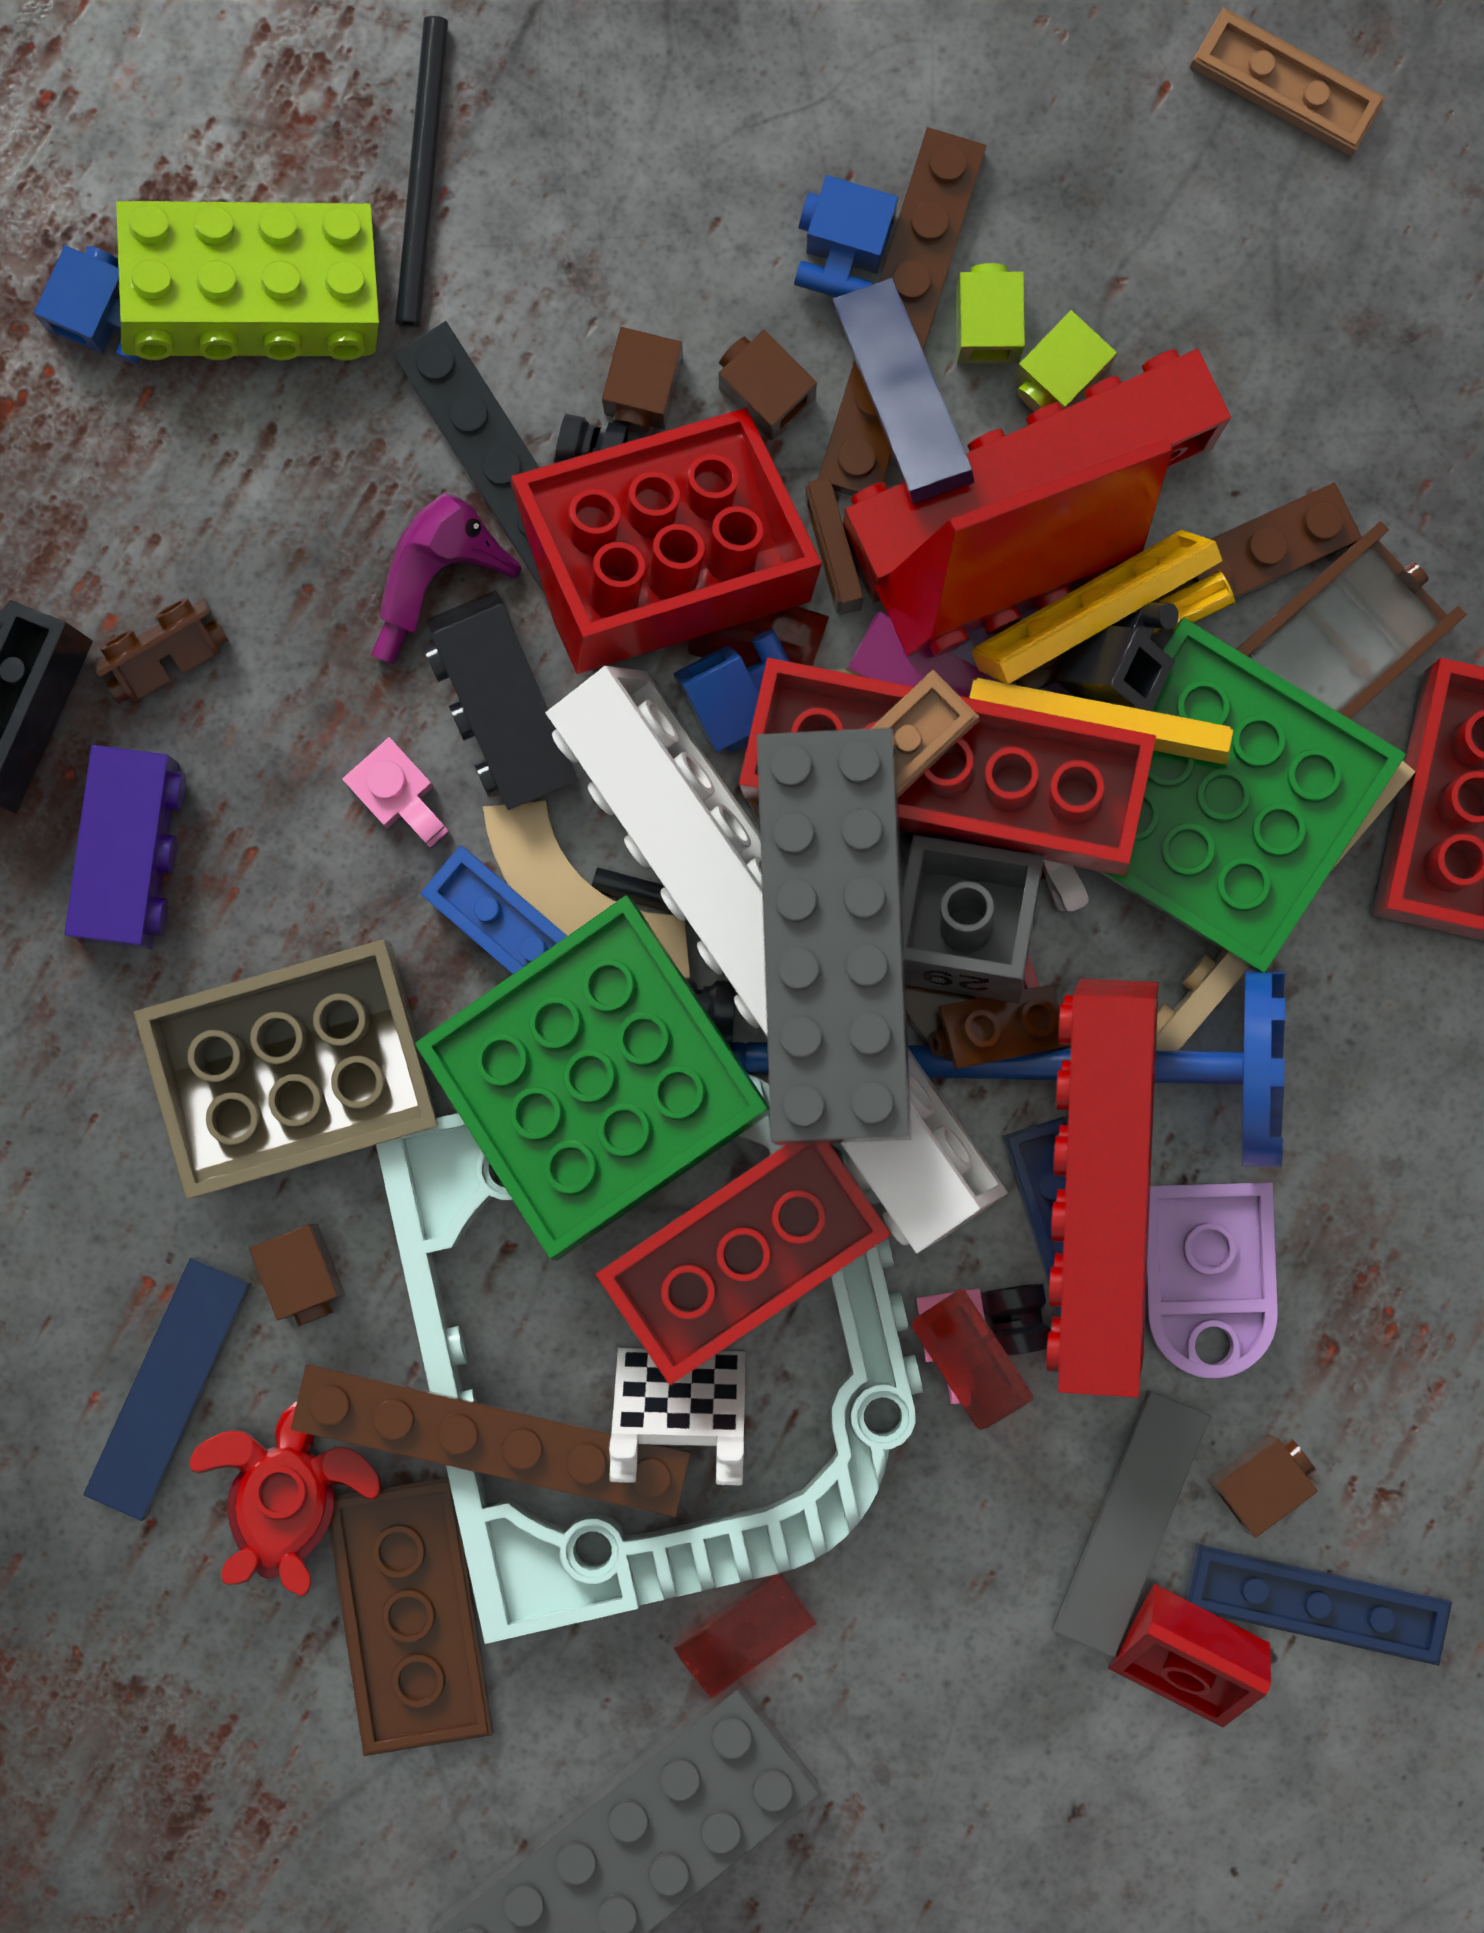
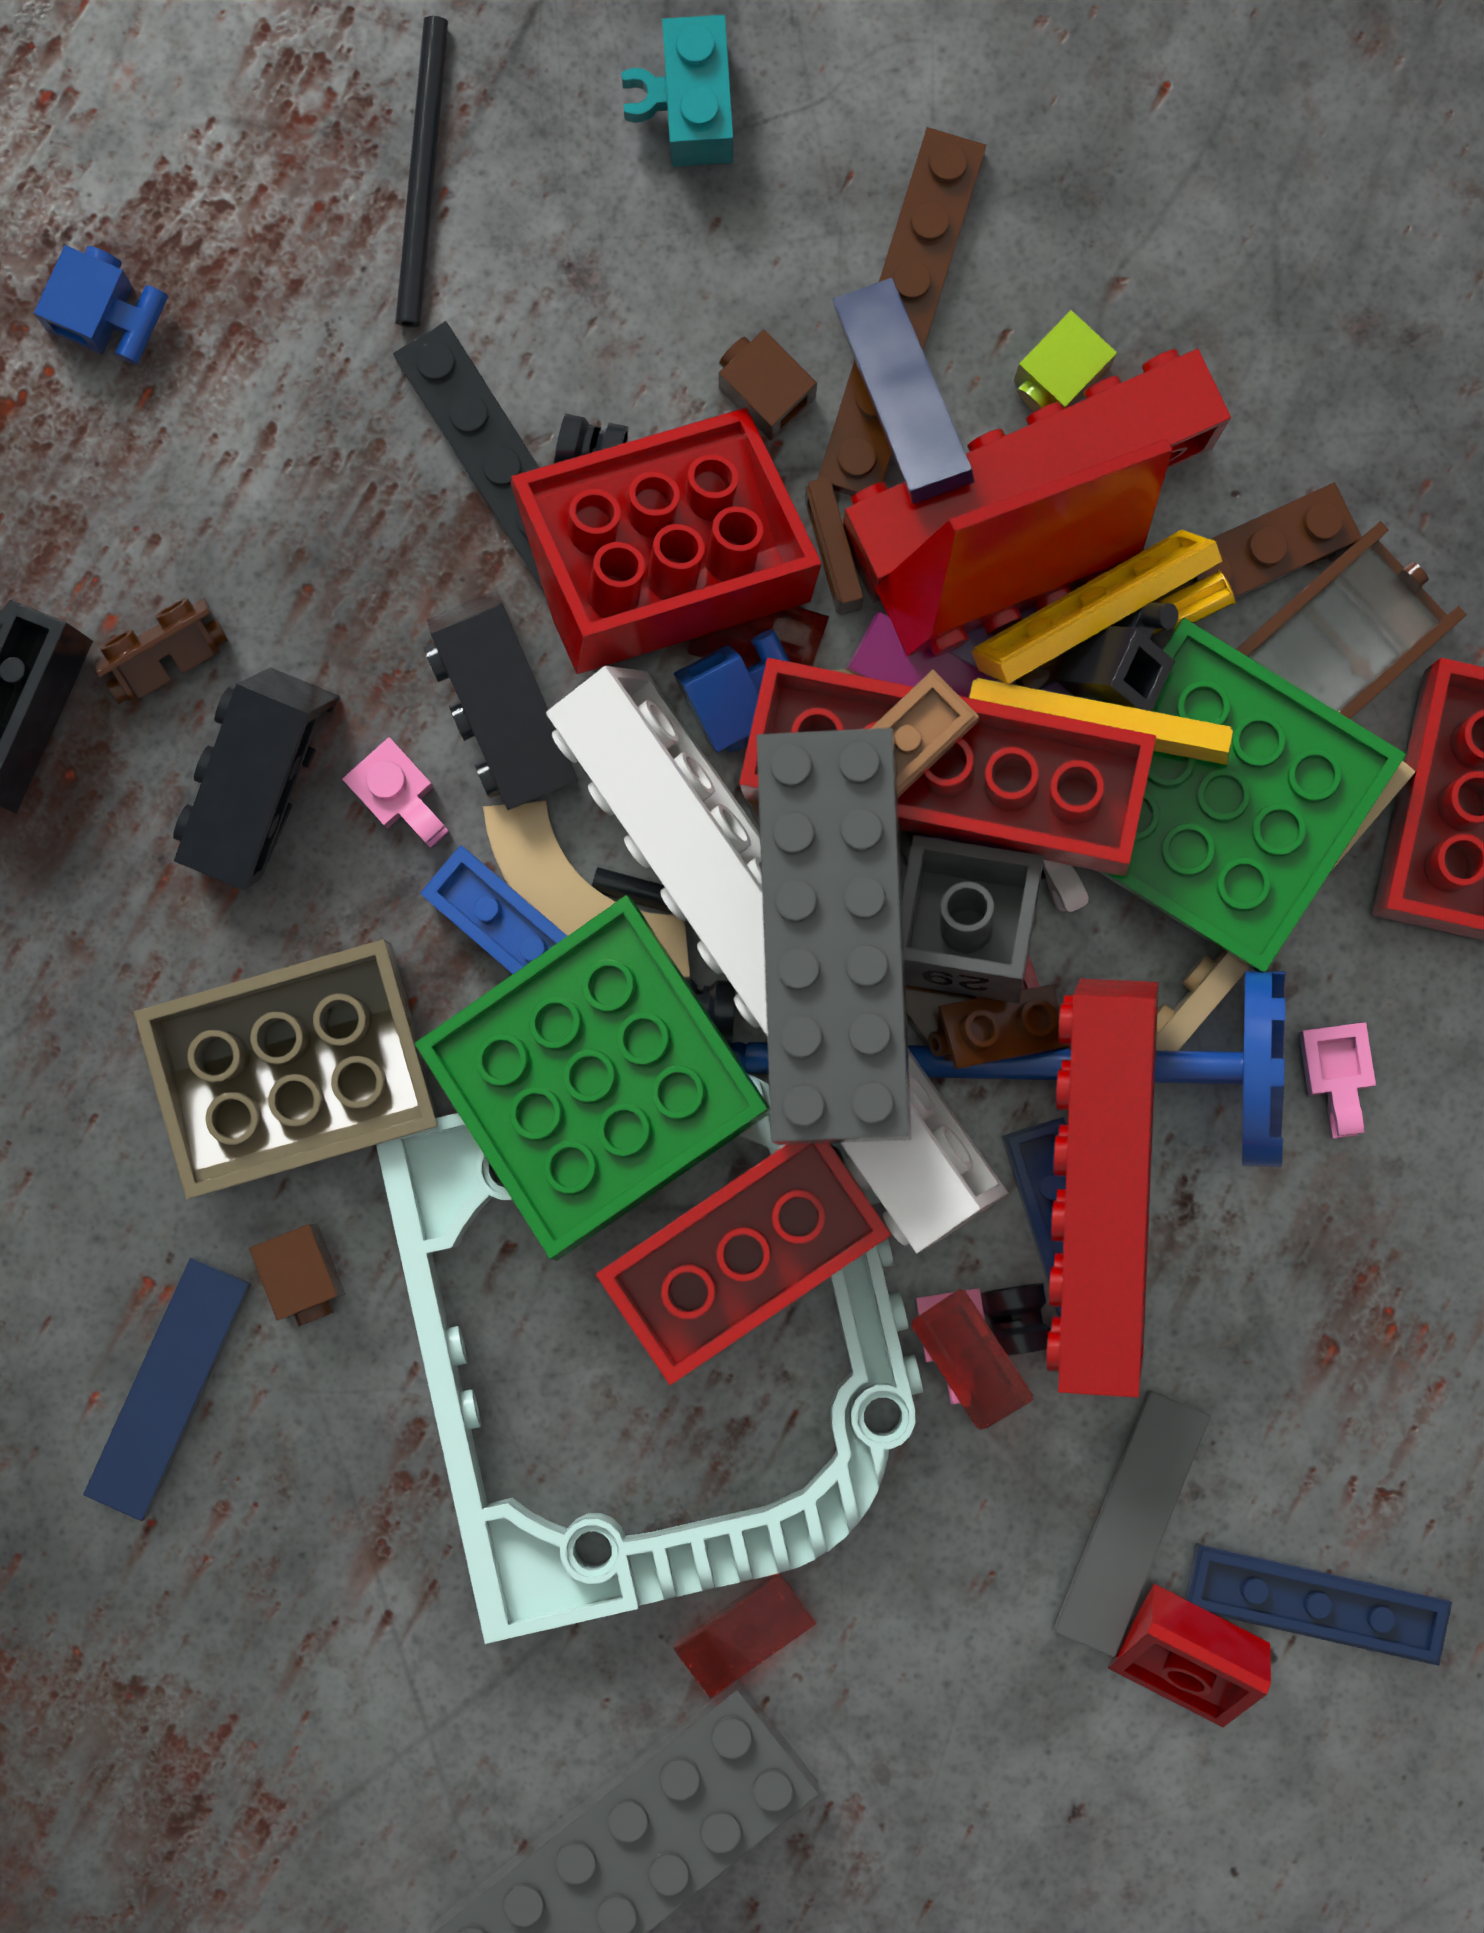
(124, 847): dark purple brick -> none
(246, 279): lime bracket -> none
(250, 776): none -> black wedge
(281, 1498): red animal -> none
(409, 1618): reddish brown tile -> none
(437, 536): magenta animal -> none
(483, 1439): reddish brown plate -> none
(642, 380): reddish brown brick -> none
(692, 91): none -> teal brick
(695, 1410): white flag -> none
(847, 228): blue brick -> none
(990, 315): lime brick -> none
(1211, 1268): lavender plate -> none
(1265, 1483): reddish brown brick -> none
(1287, 82): medium nougat tile -> none
(1339, 1064): none -> bright pink plate

